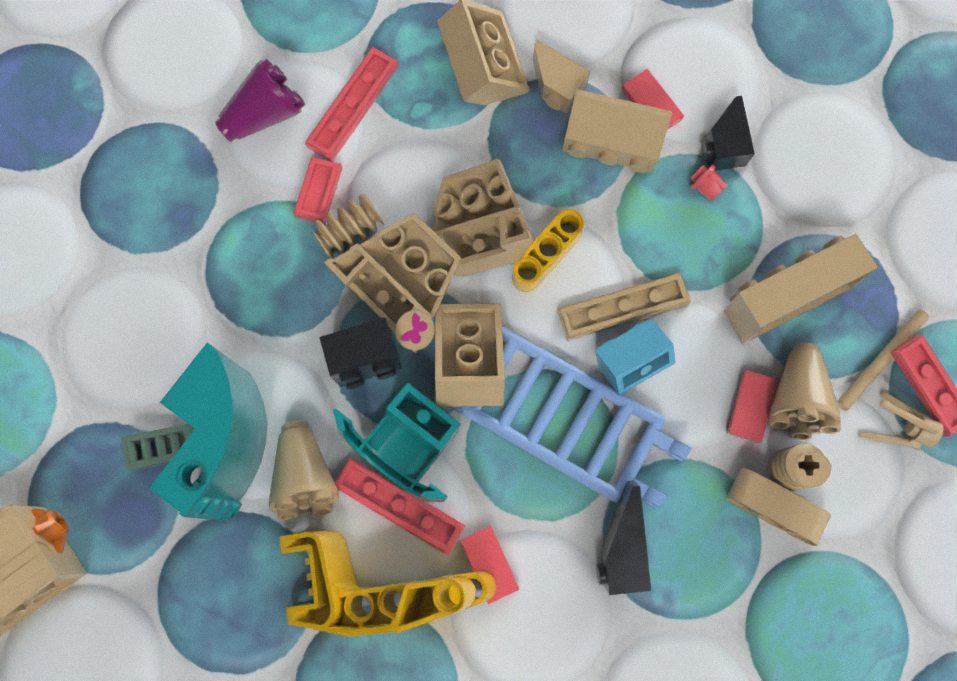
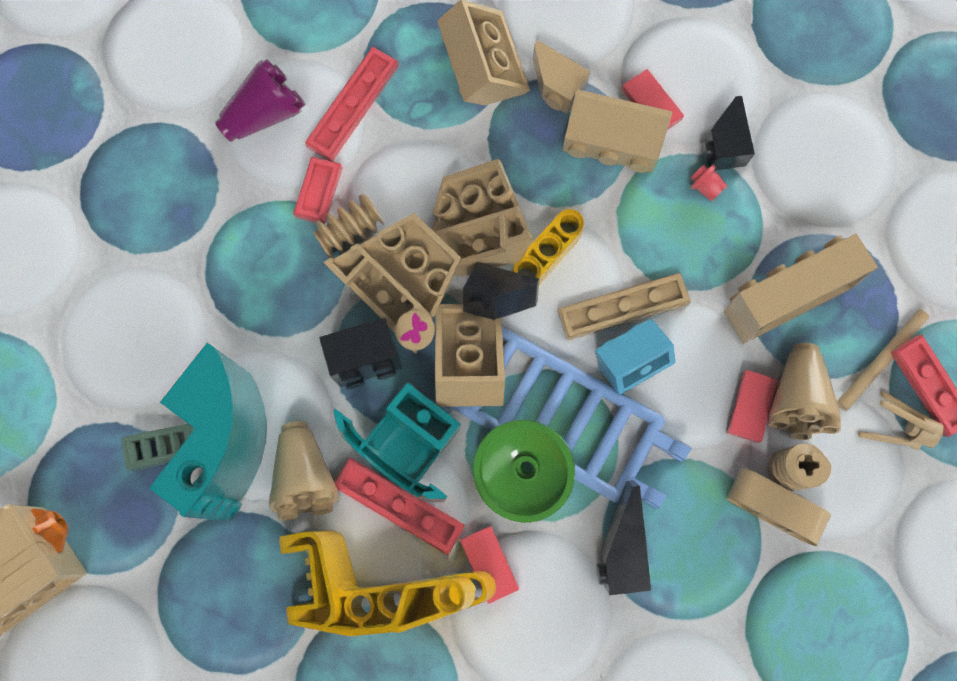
(498, 292): none -> black slope
(511, 489): none -> bright green dish

